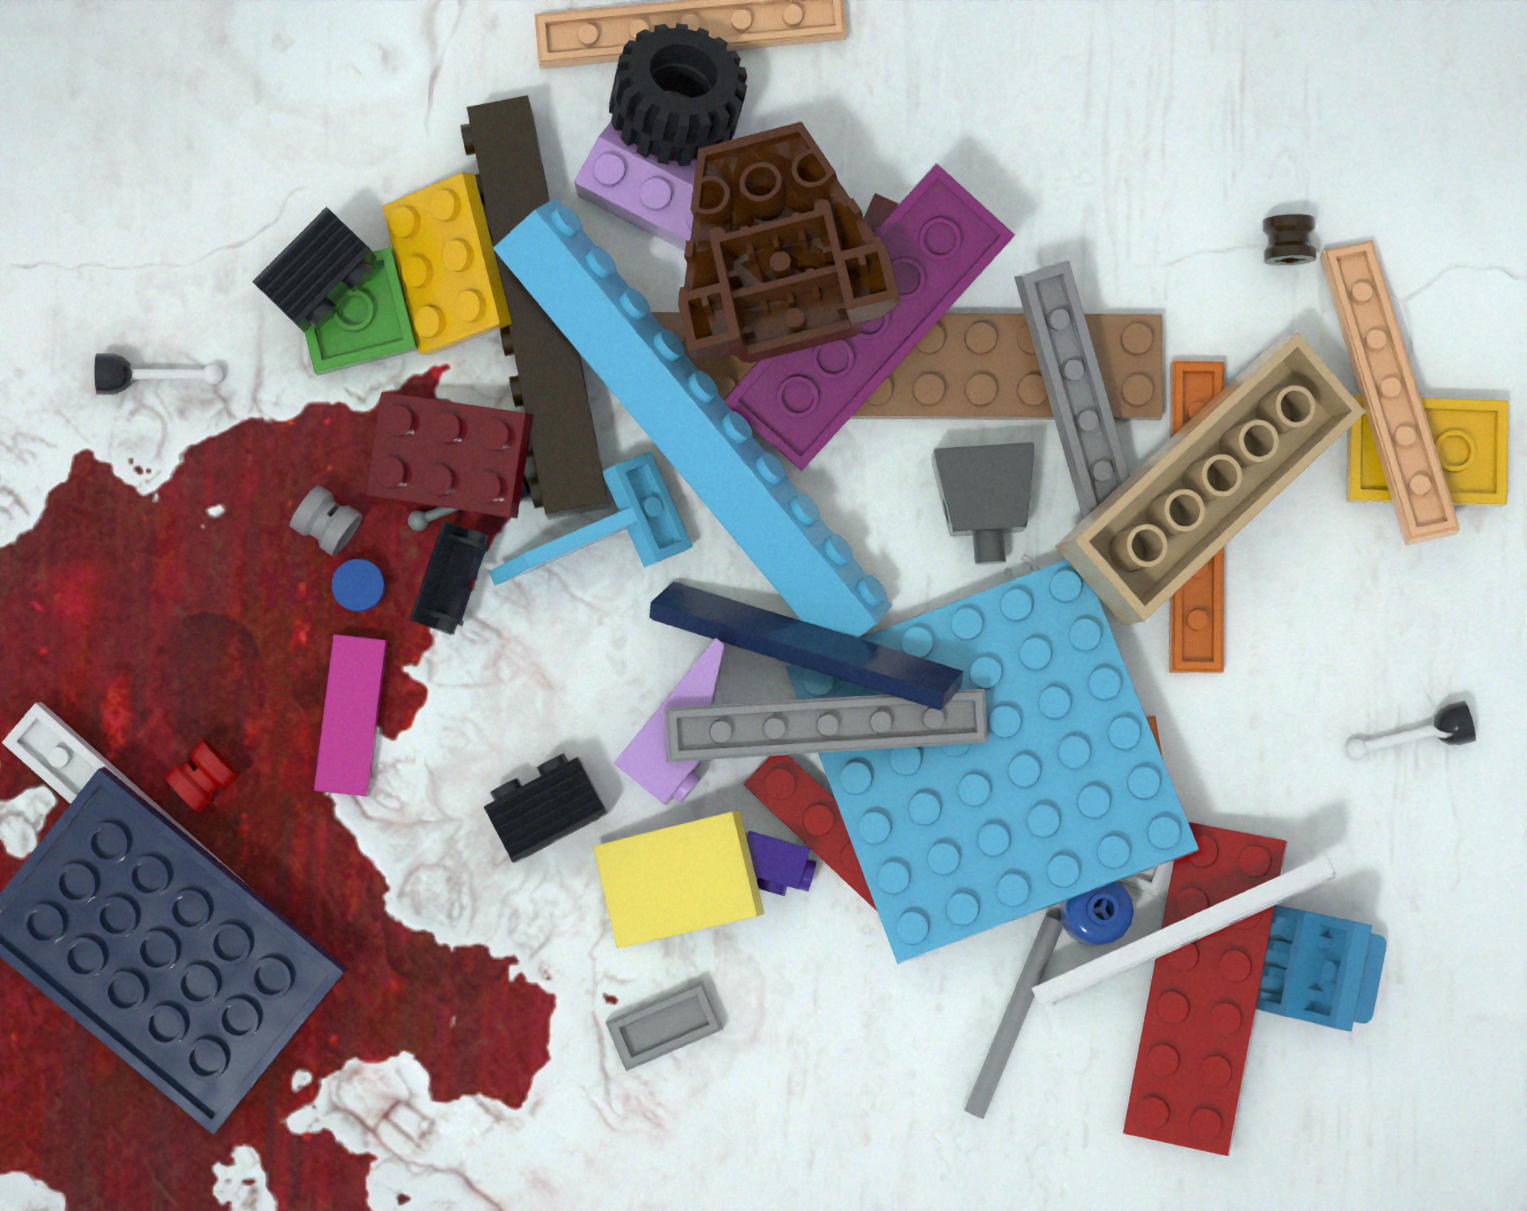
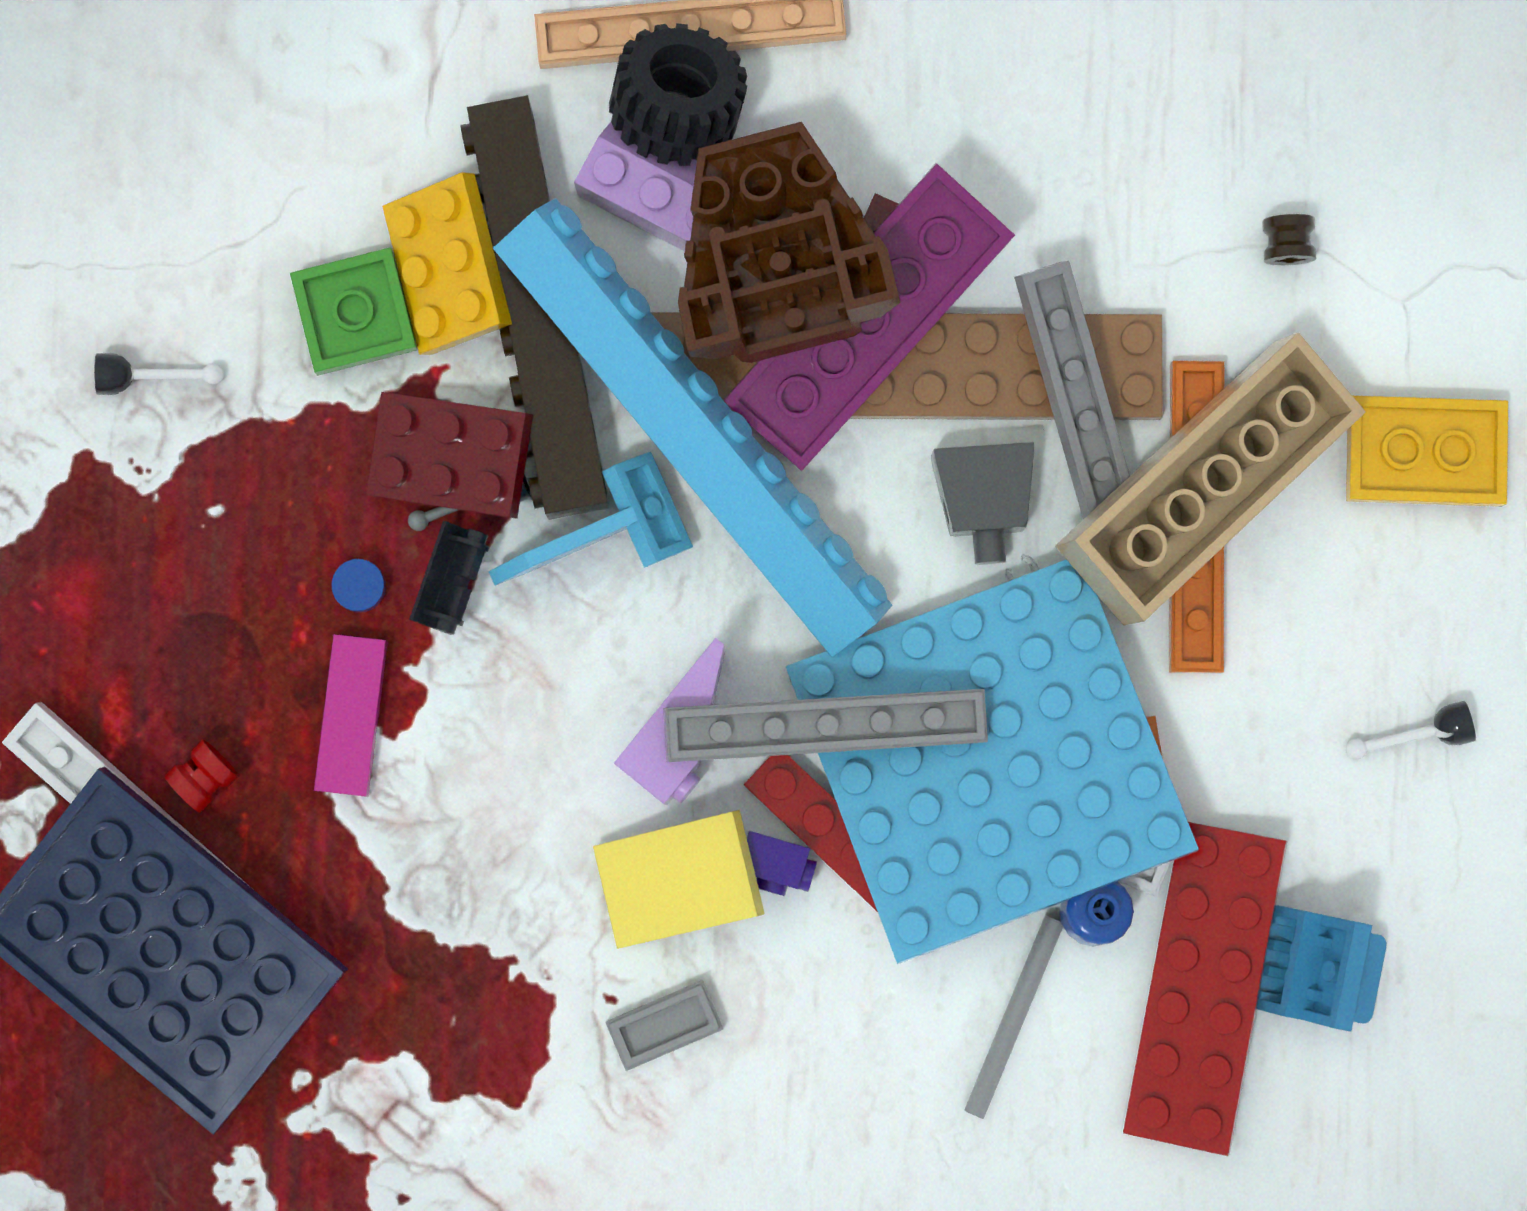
(316, 271): black brick -> none
(326, 520): light grey wheel -> none
(545, 808): black brick -> none
(807, 645): dark blue tile -> none
(1185, 931): white tile -> none
(1389, 393): light nougat tile -> none

